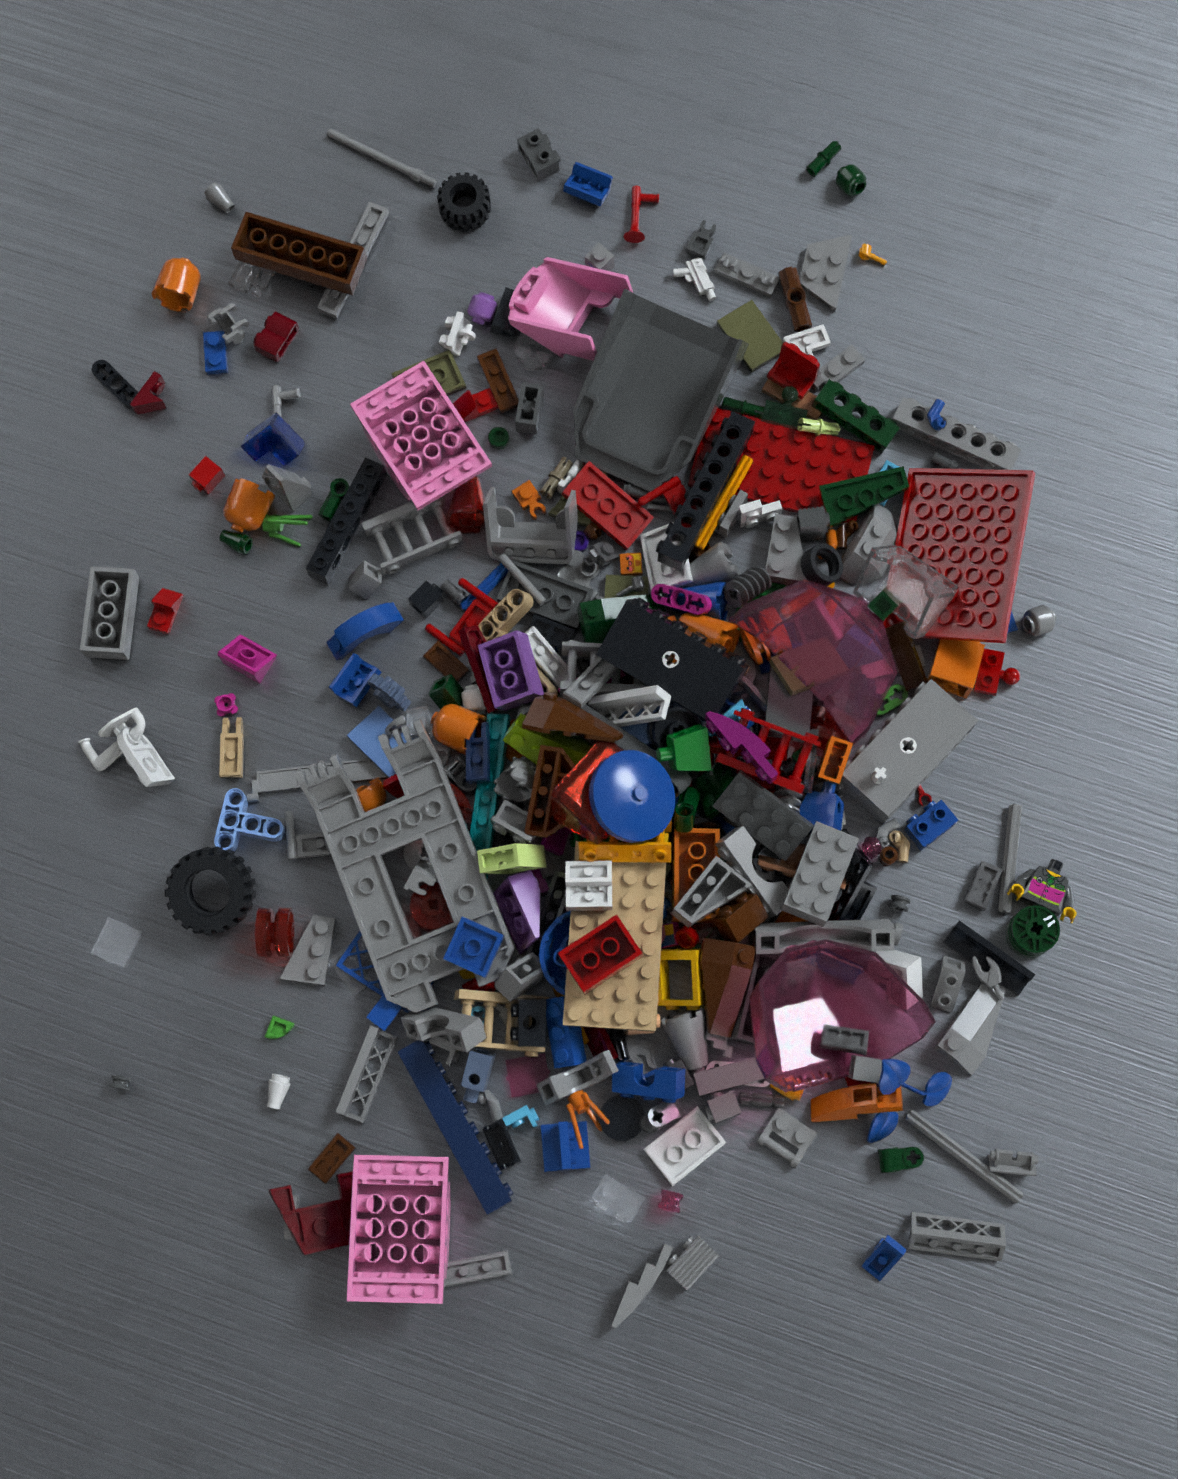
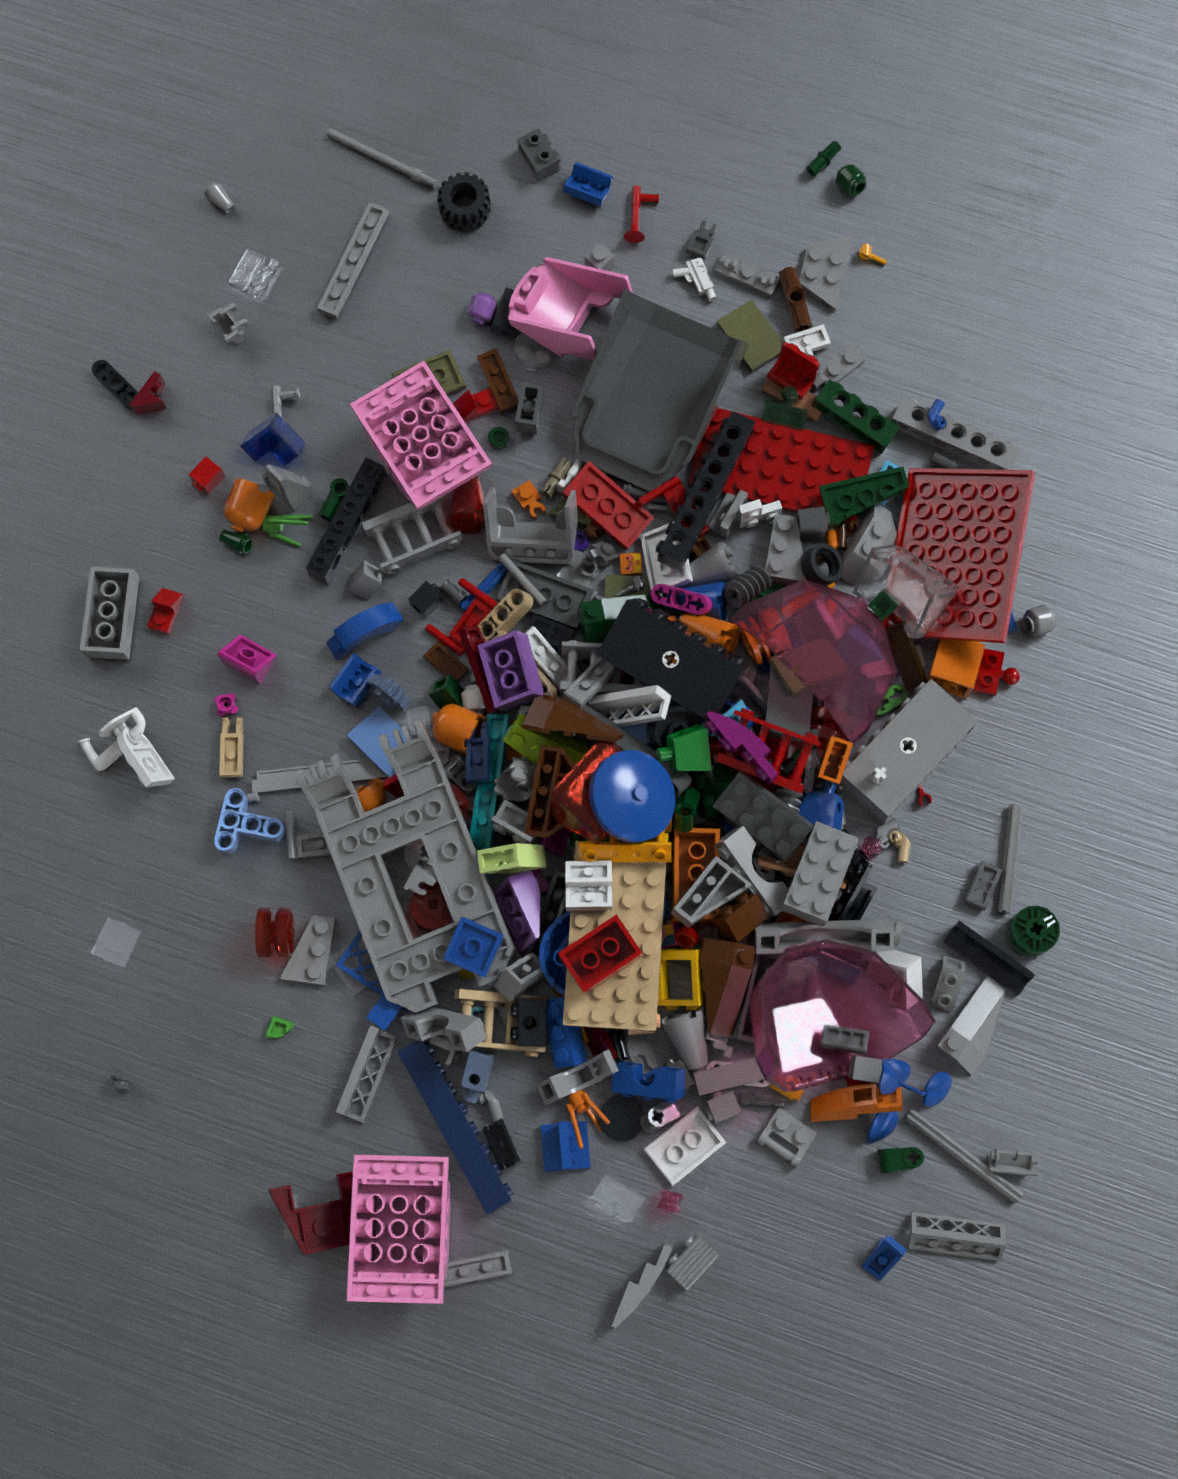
(177, 284): orange cylinder -> none
(190, 911): black tyre -> none
(215, 352): blue plate -> none
(276, 336): dark red brick -> none
(277, 1090): white cone -> none
(299, 253): reddish brown brick -> none
(331, 1158): reddish brown plate -> none
(395, 724): light grey tile -> none
(459, 334): white hips -> none
(473, 985): red arm -> none
(516, 1118): medium azure bracket -> none
(526, 1073): clear pink piece -> none
(723, 501): light orange axle -> none
(742, 407): dark green axle -> none
(818, 426): yellowish green axle -> none
(888, 851): reddish brown pin -> none
(899, 903): dark grey bush -> none
(931, 824): blue brick -> none
(990, 978): light grey hand -> none
(1046, 889): torso -> none

